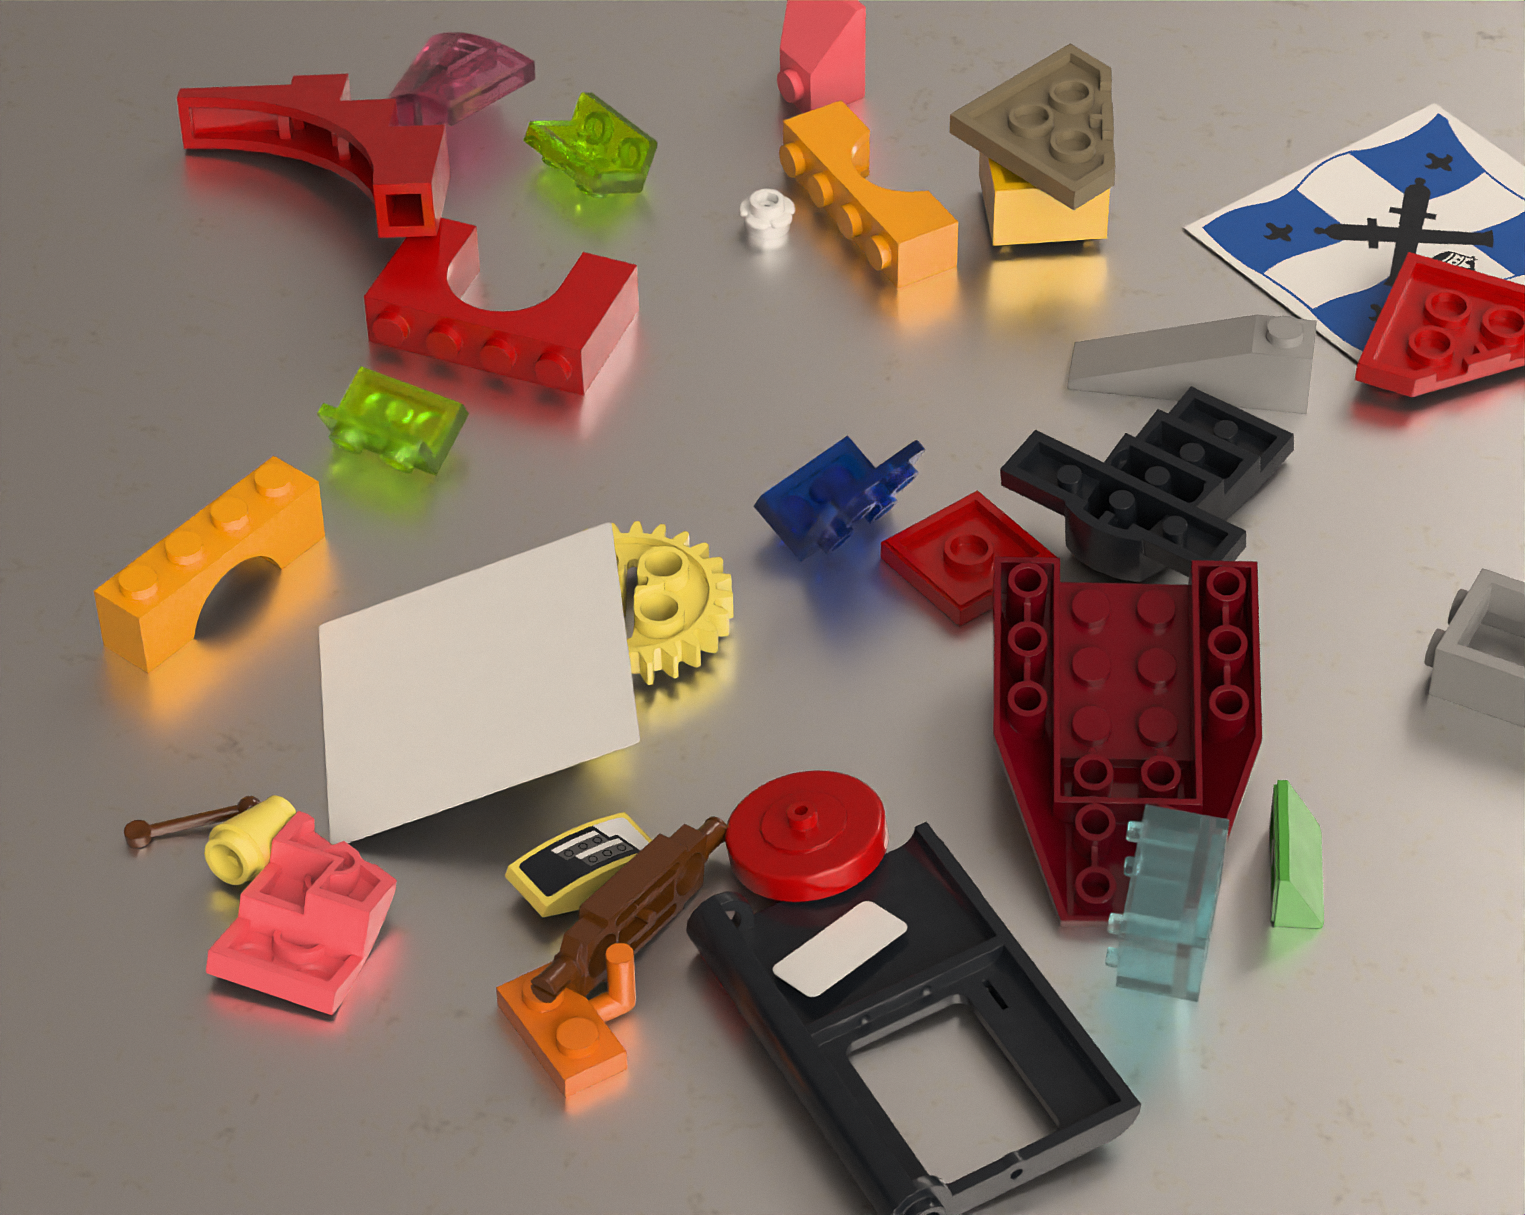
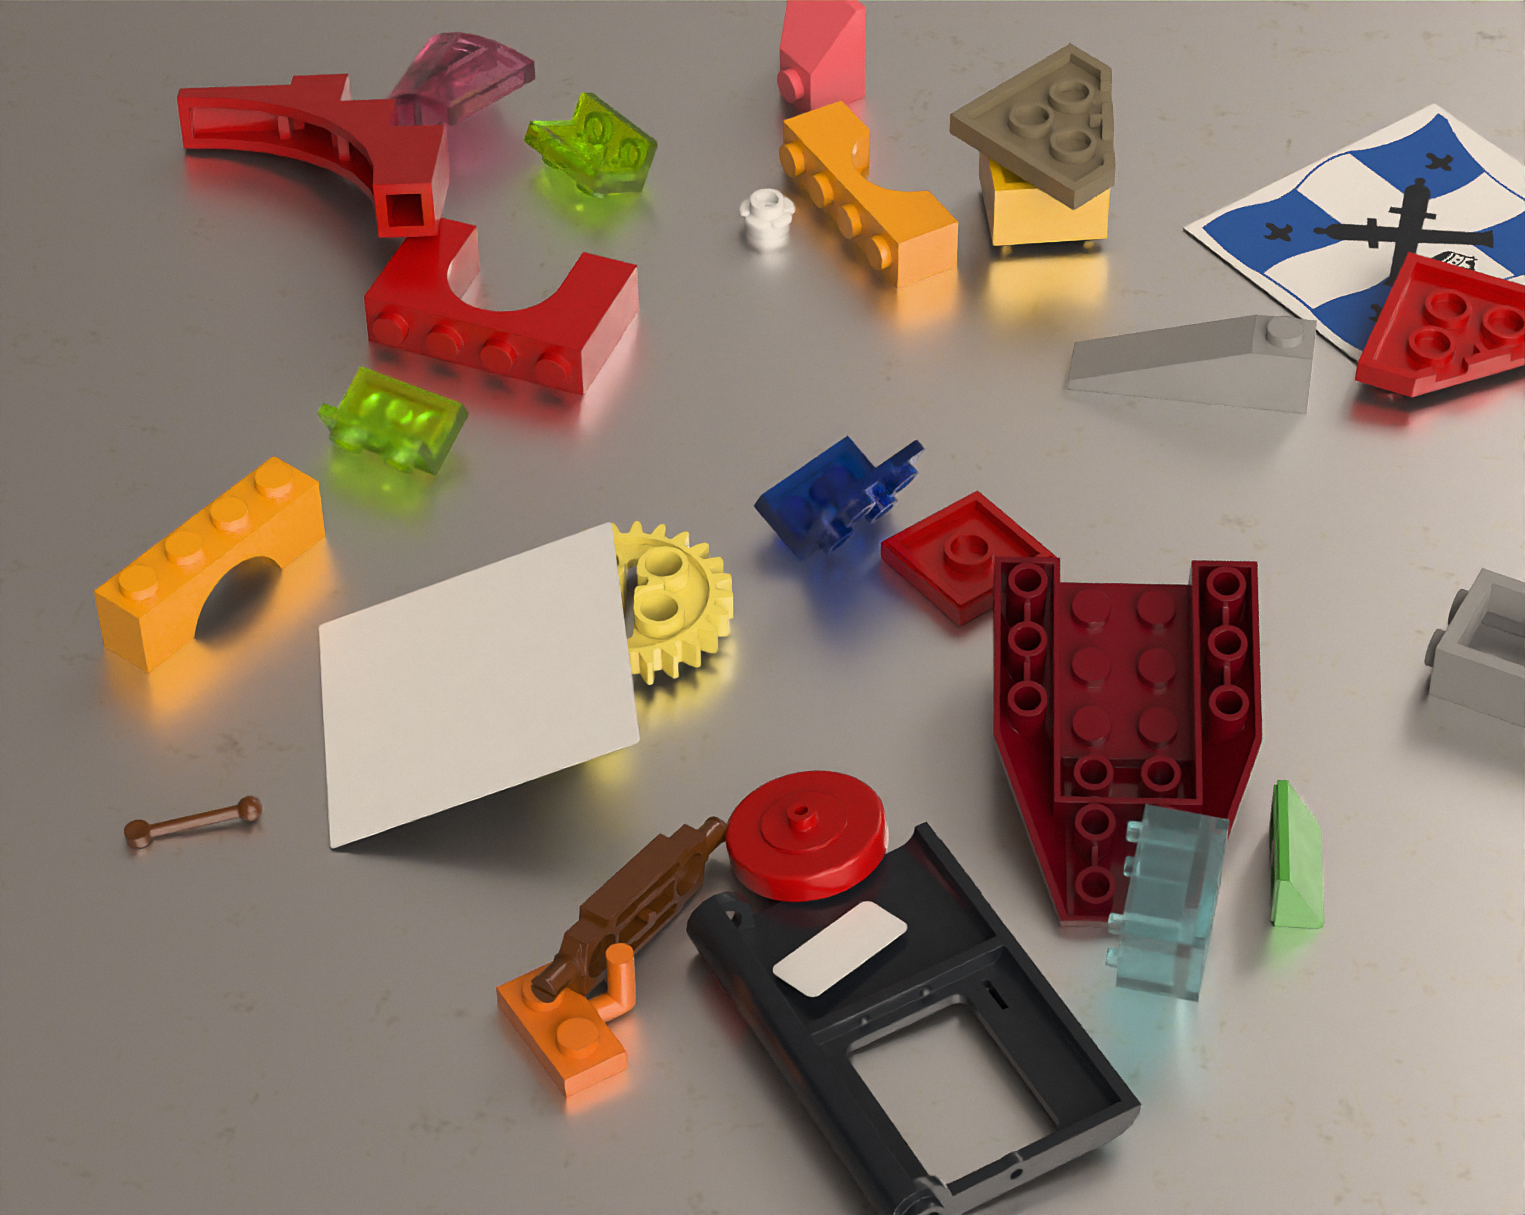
(243, 843): light yellow cone -> none
(305, 920): coral slope -> none
(576, 863): slope -> none
(1157, 493): black slope -> none

